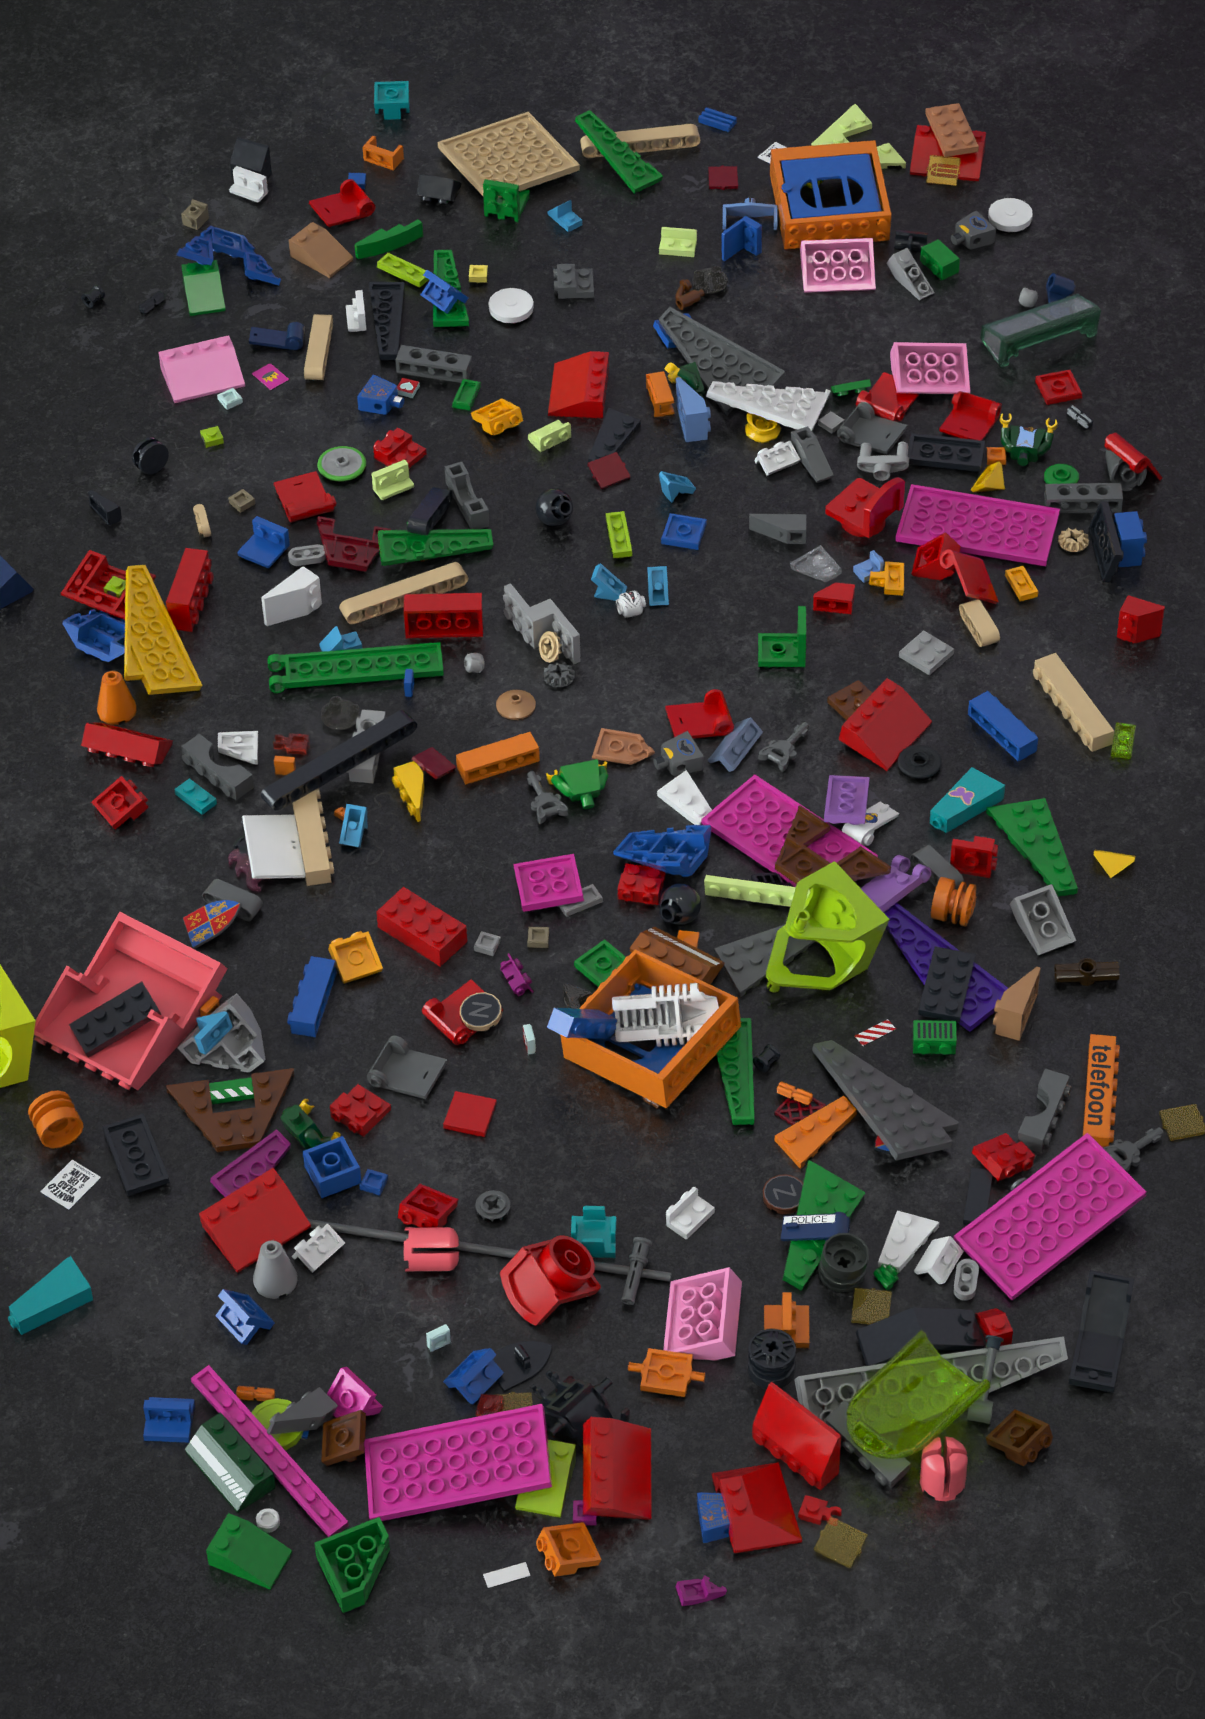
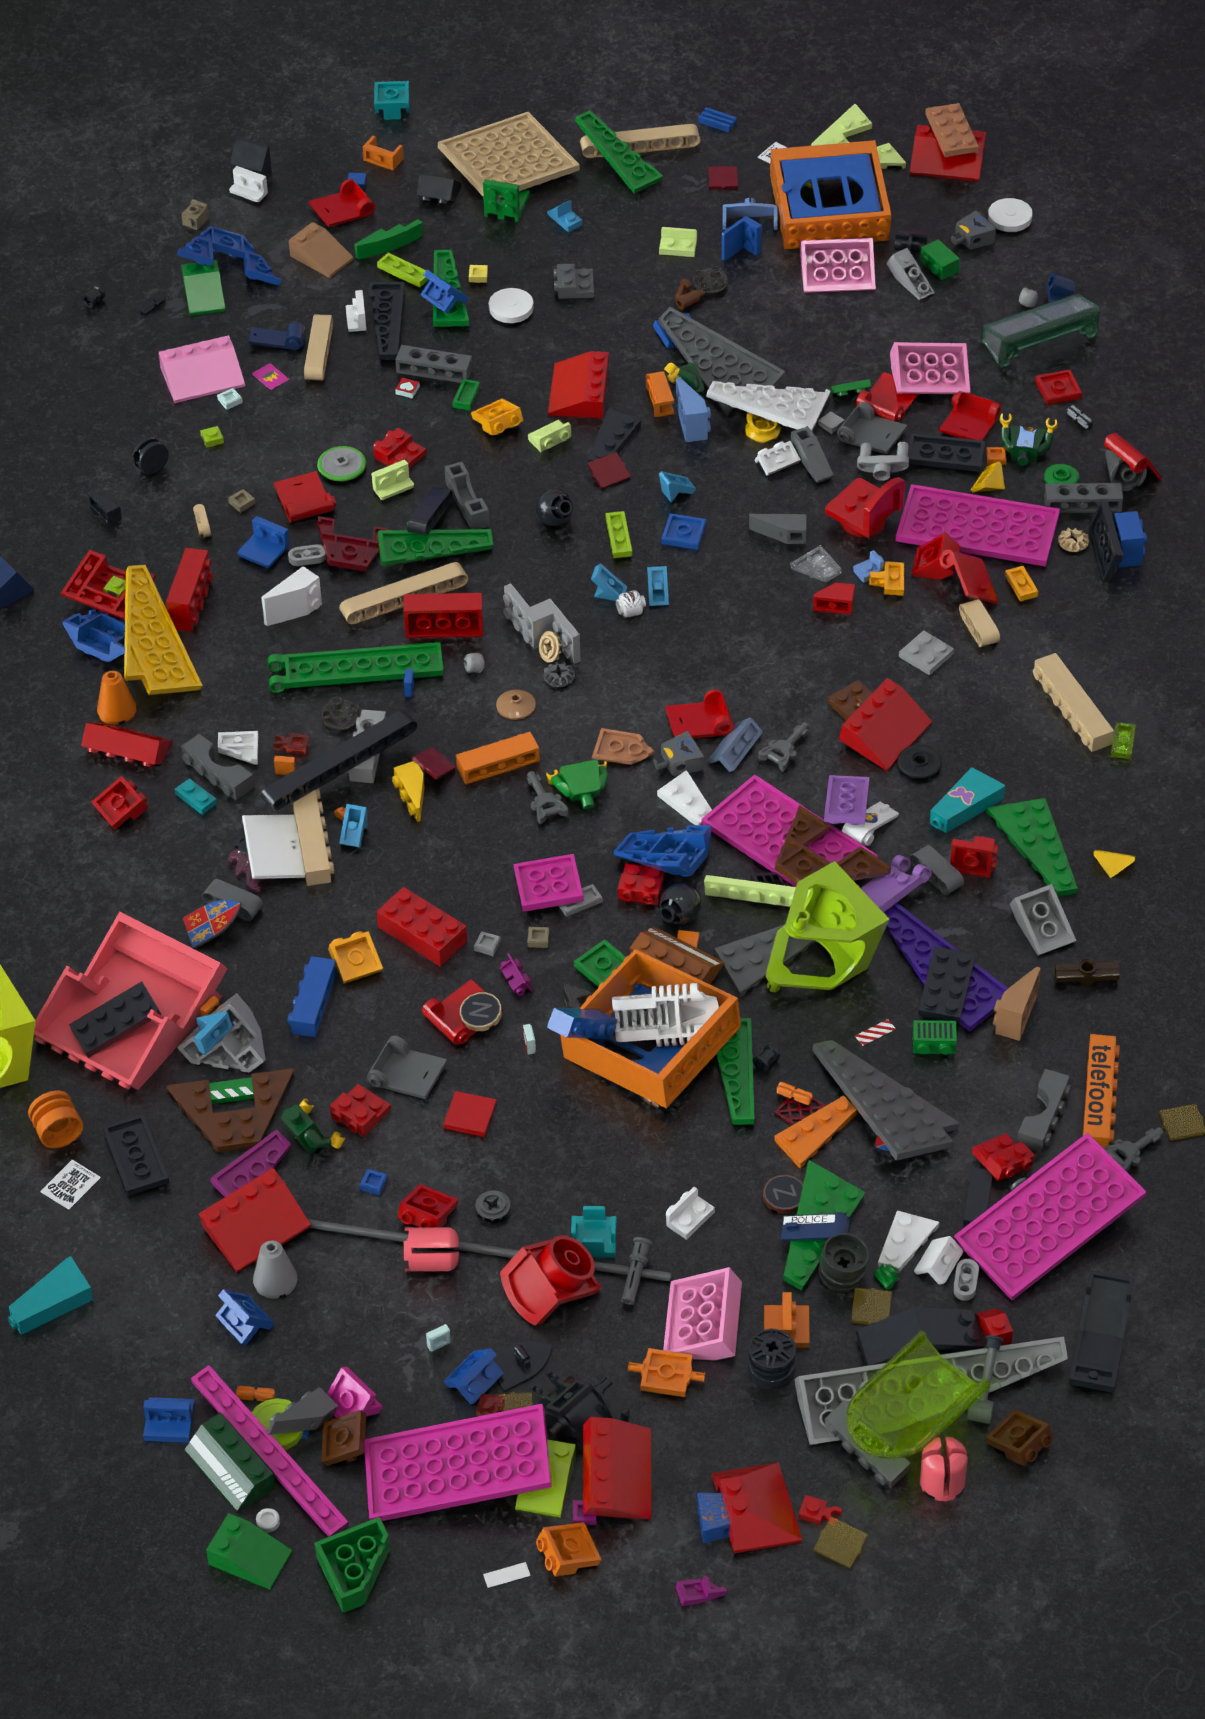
(319, 1247): white bracket -> none
(332, 1167): blue brick -> none
(336, 641): dark azure slope -> none
(379, 396): blue torso -> none
(792, 646): green bracket -> none
(797, 1437): red slope -> none
(943, 170): clear yellow piece -> none
(956, 902): orange wheel -> none
(1003, 726): blue brick -> none
(1140, 620): red slope -> none

